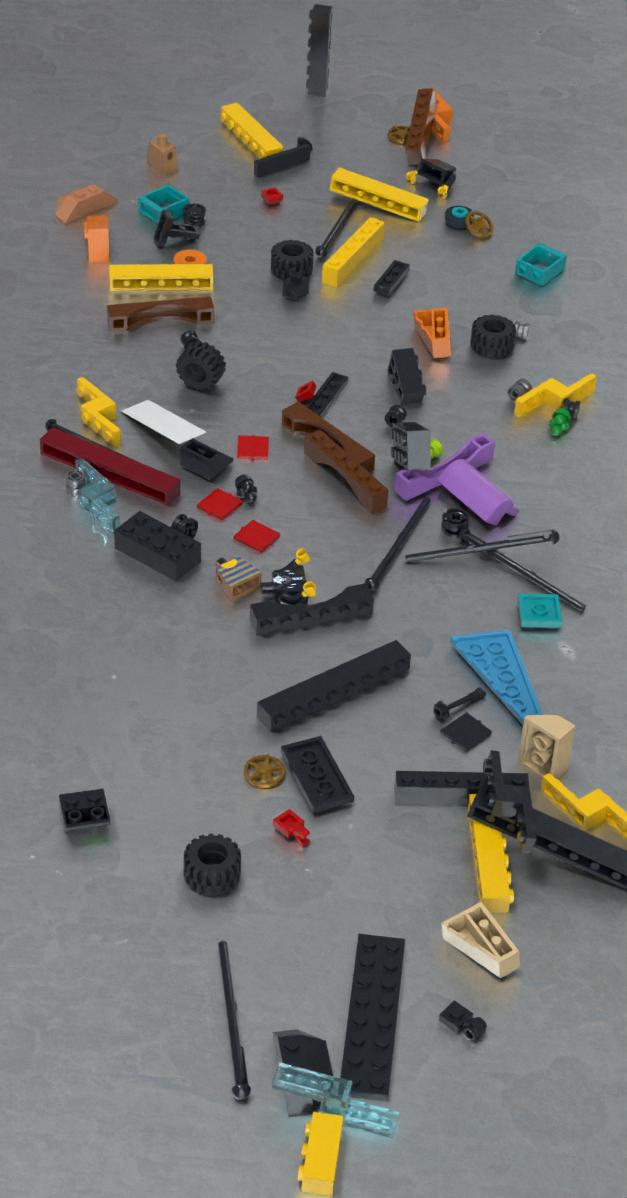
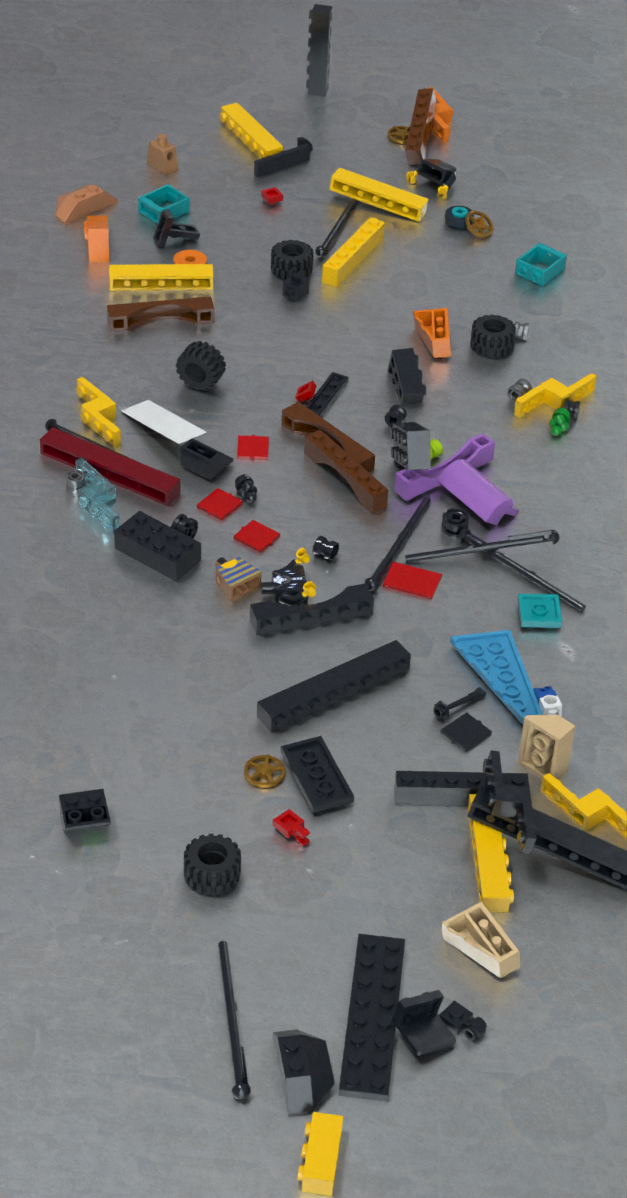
(188, 337): black wheel -> none
(194, 214): black wheel -> none
(327, 548): none -> black wheel
(336, 1099): clear light blue bracket -> none
(391, 277): black plate -> none
(412, 580): none -> red piece
(421, 1025): none -> black bracket
(548, 701): none -> white leg

